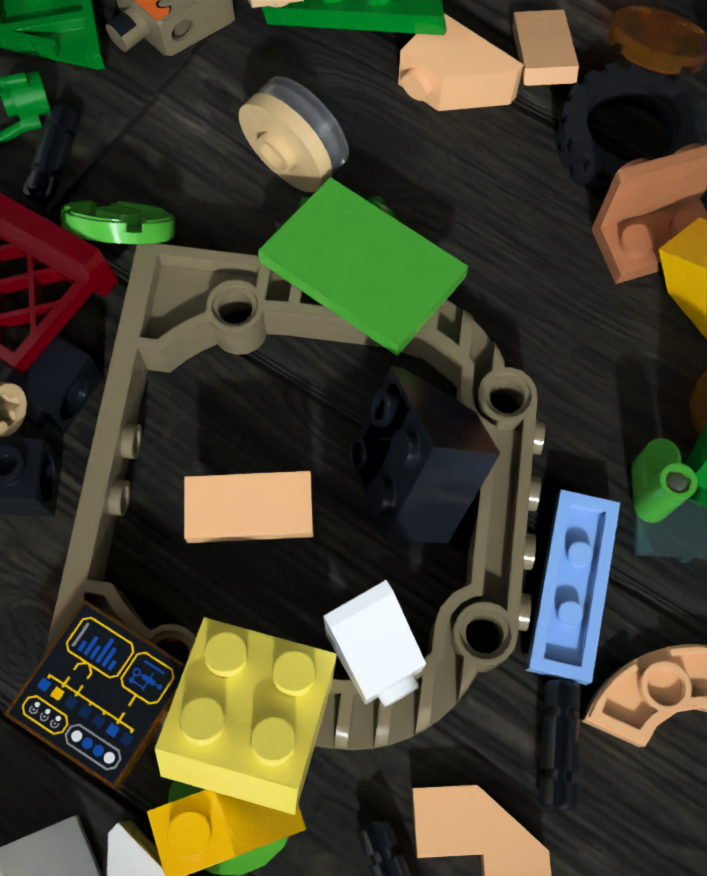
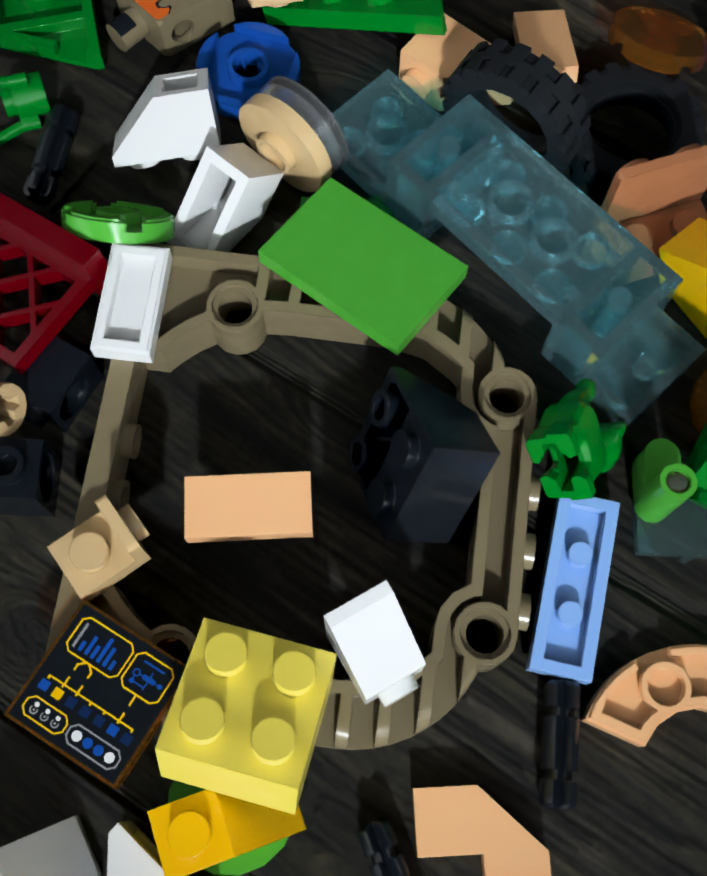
(101, 549): none -> tan bracket
(132, 303): none -> white tile
(169, 121): none -> white slope
(225, 198): none -> white slope
(248, 45): none -> blue plate
(531, 84): none -> black tyre
(531, 230): none -> clear light blue bracket
(576, 443): none -> green animal

